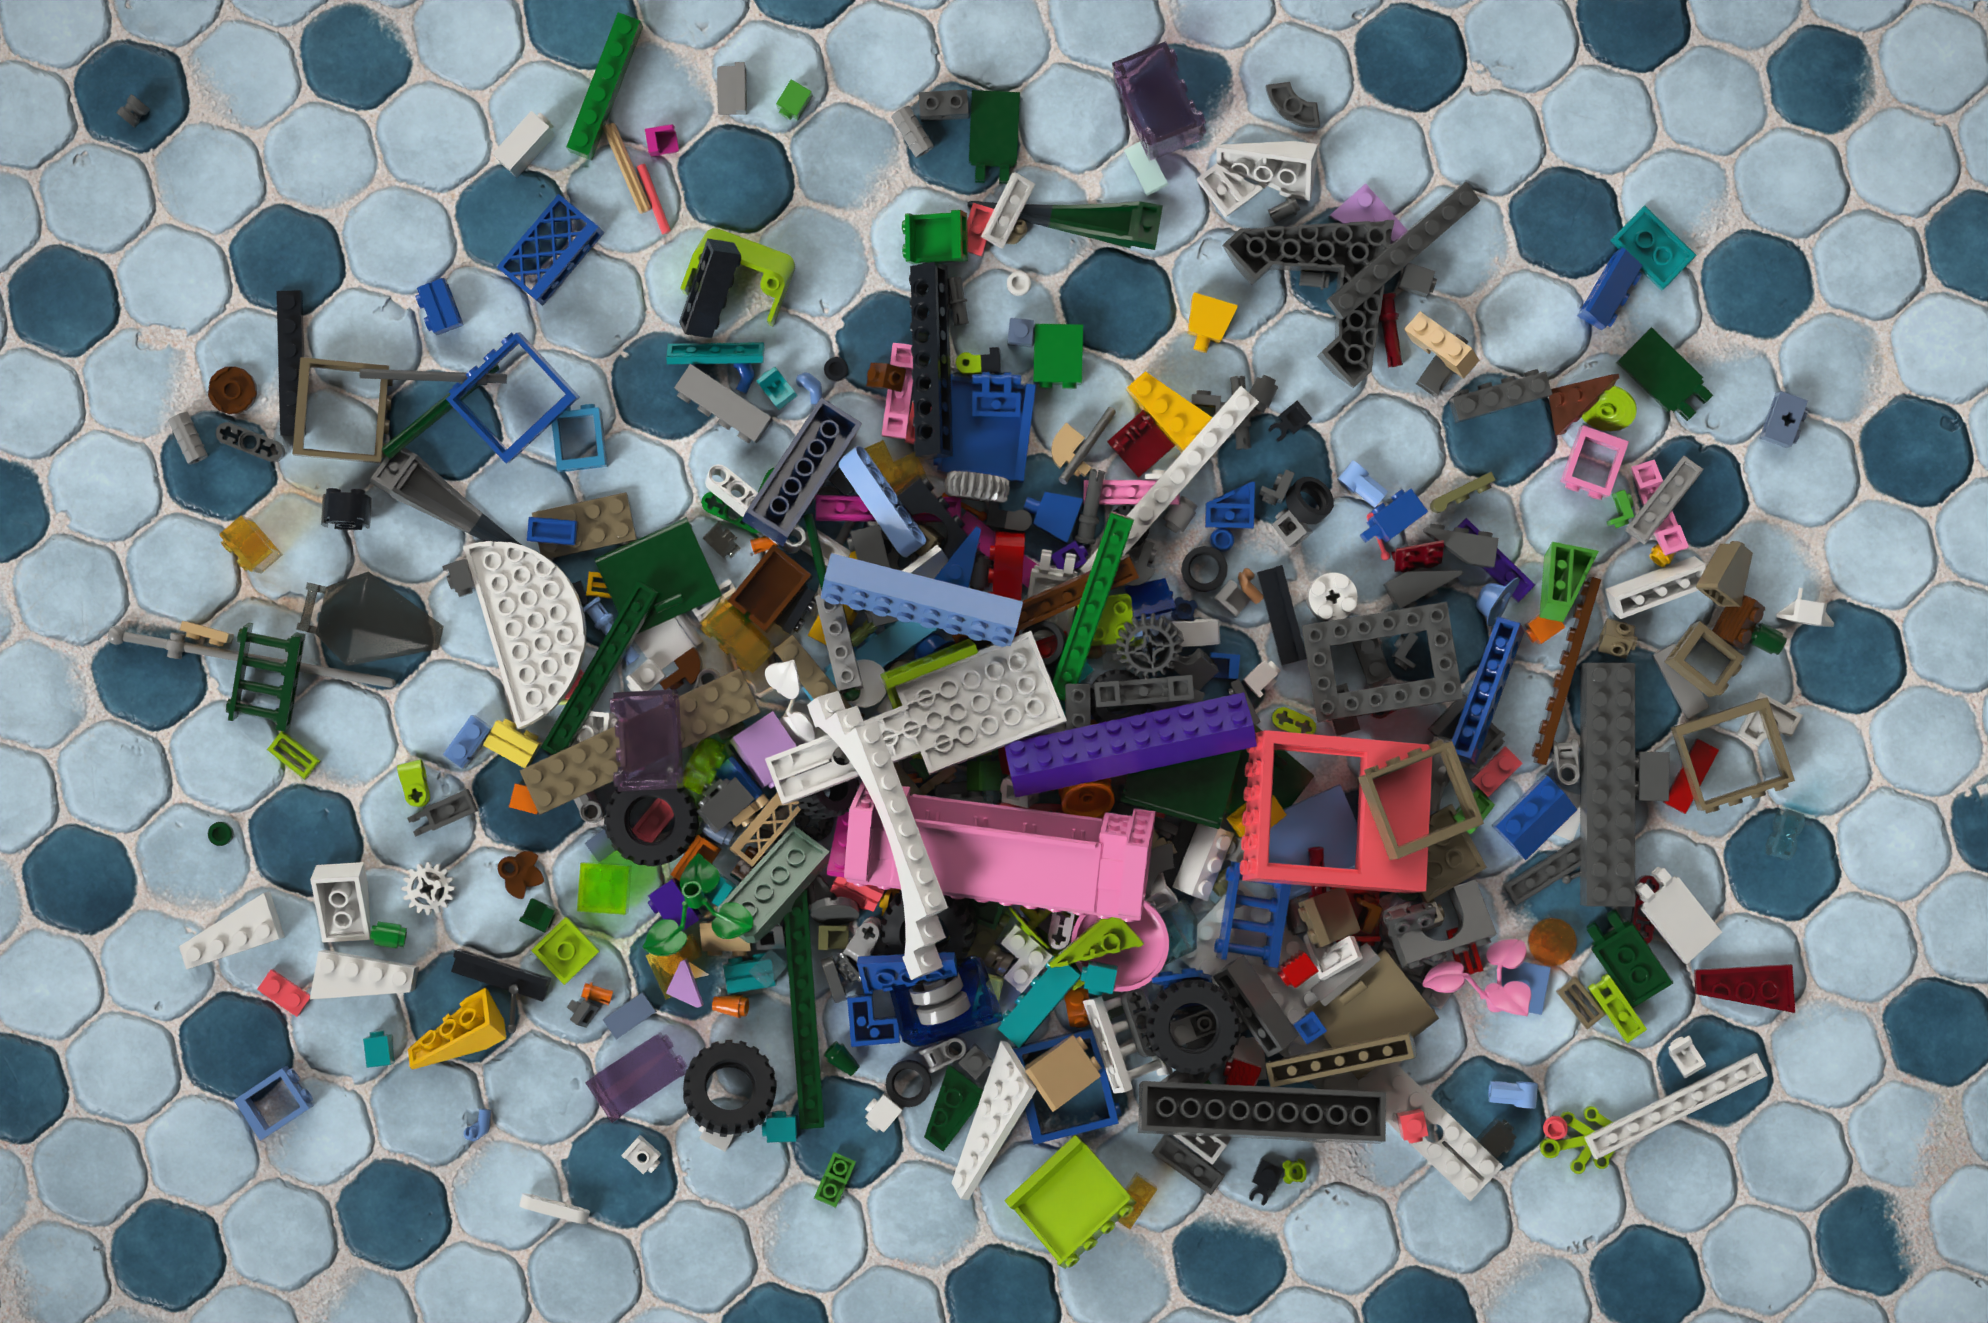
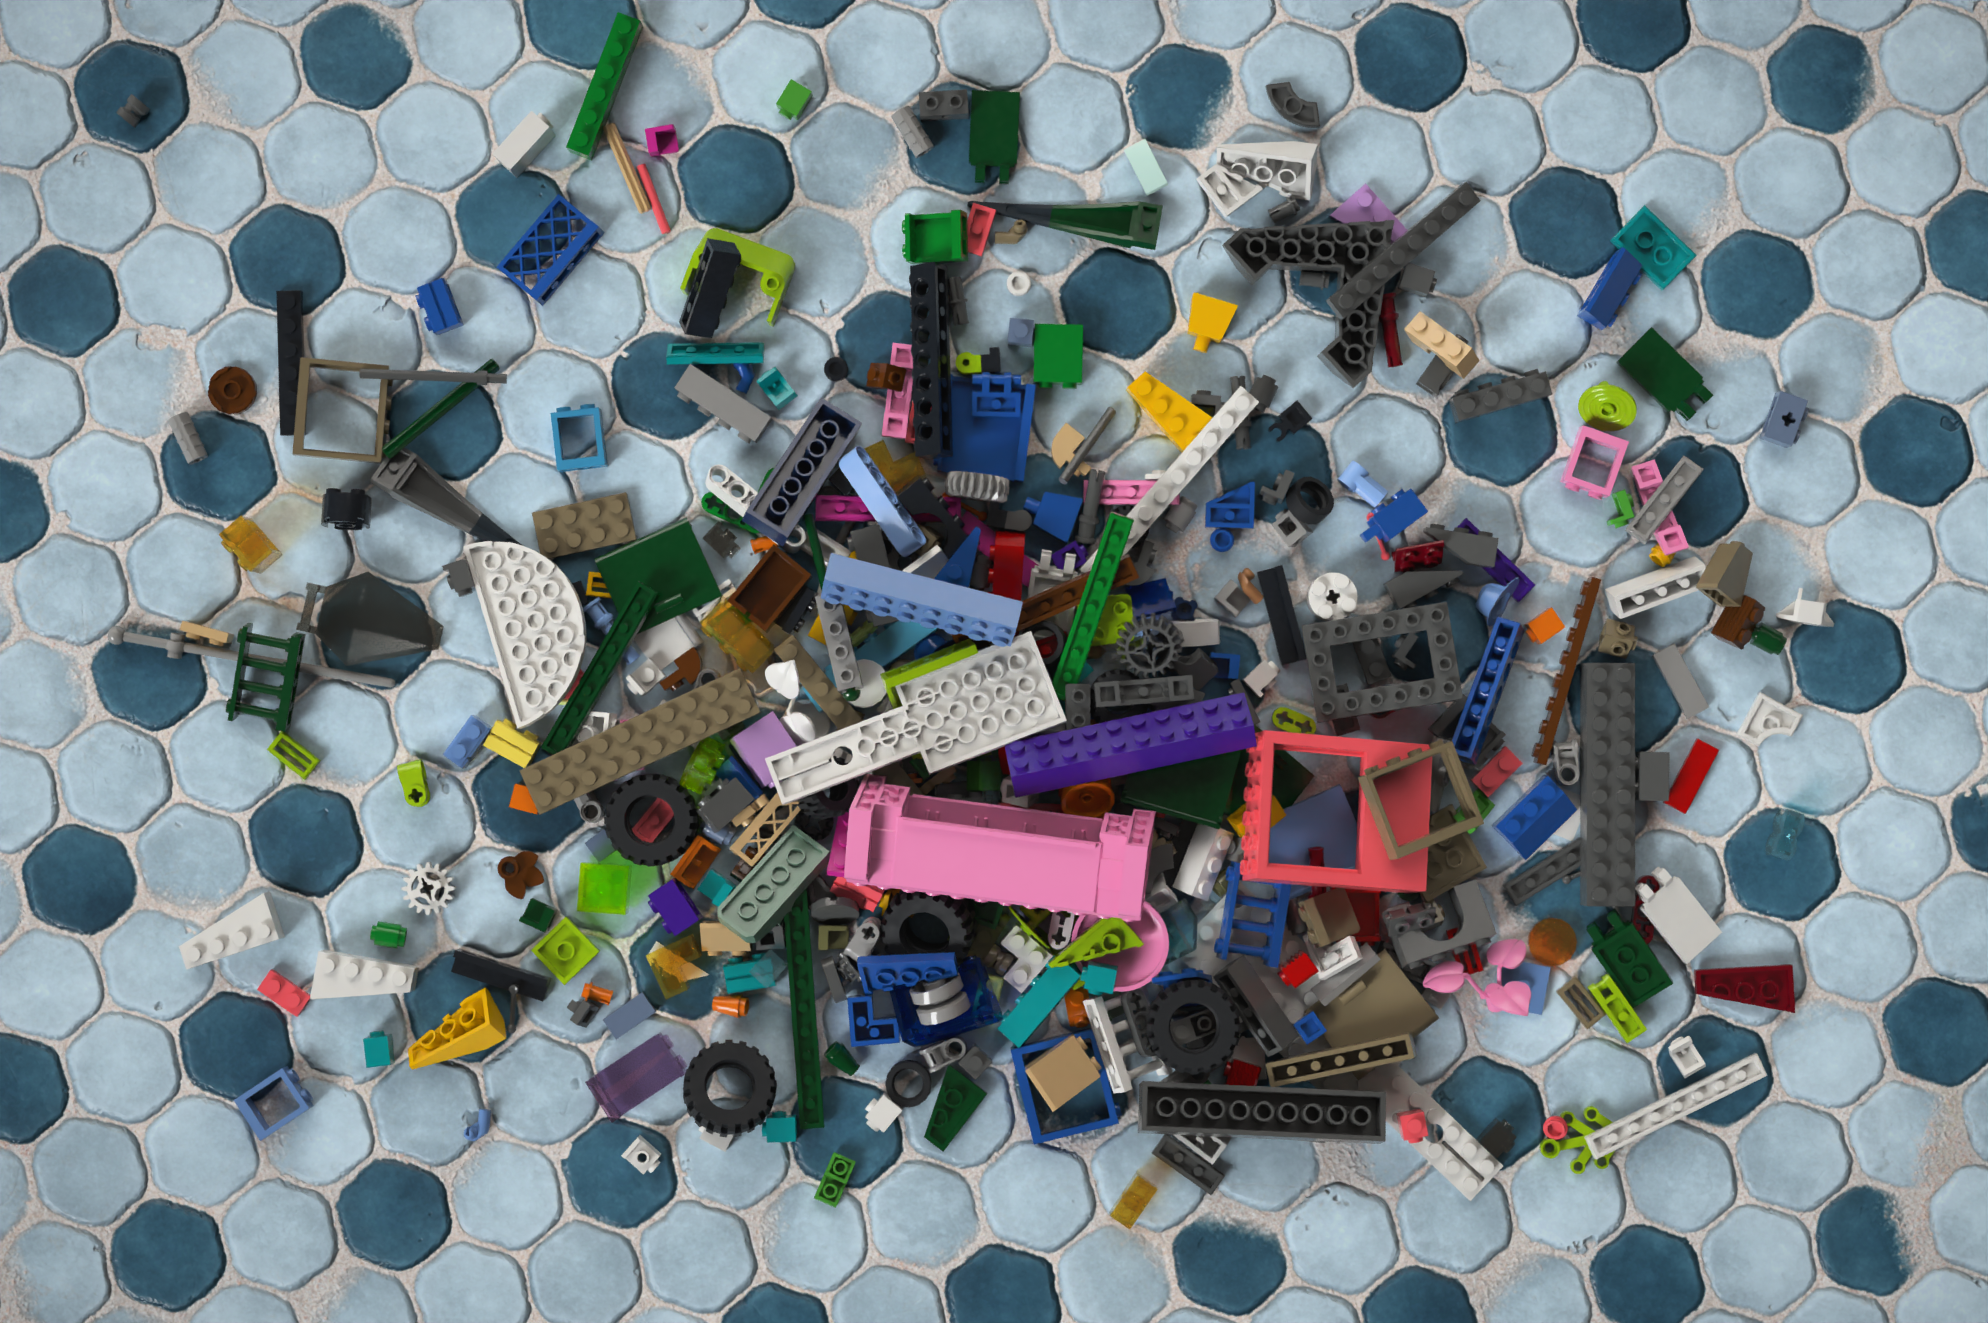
(220, 833): dark green tile -> none
(236, 430): dark grey beam -> none
(342, 901): white slope -> none
(445, 812): dark grey hinge -> none
(477, 374): blue window -> none
(552, 531): blue tile -> none
(554, 1208): white beam -> none
(648, 740): clear purple windscreen -> none
(684, 985): lavender slope -> none
(698, 878): green plant -> none
(732, 89): light grey panel -> none
(812, 384): medium blue arm -> none
(918, 882): white arch -> none
(999, 1109): white wing -> none
(1008, 210): white tile -> none
(1071, 1202): lime panel -> none
(1140, 443): dark red hinge -> none
(1158, 101): clear purple windscreen -> none
(1222, 572): black tyre -> none
(1266, 1177): black plate -> none
(1299, 1176): lime plate -> none
(1370, 913): reddish brown bracket -> none
(1461, 494): olive plate -> none
(1520, 1093): light blue piece -> none
(1562, 578): bright green wedge -> none
(1573, 400): copper wing -> none
(1685, 645): dark tan window -> none
(1756, 790): dark tan window -> none

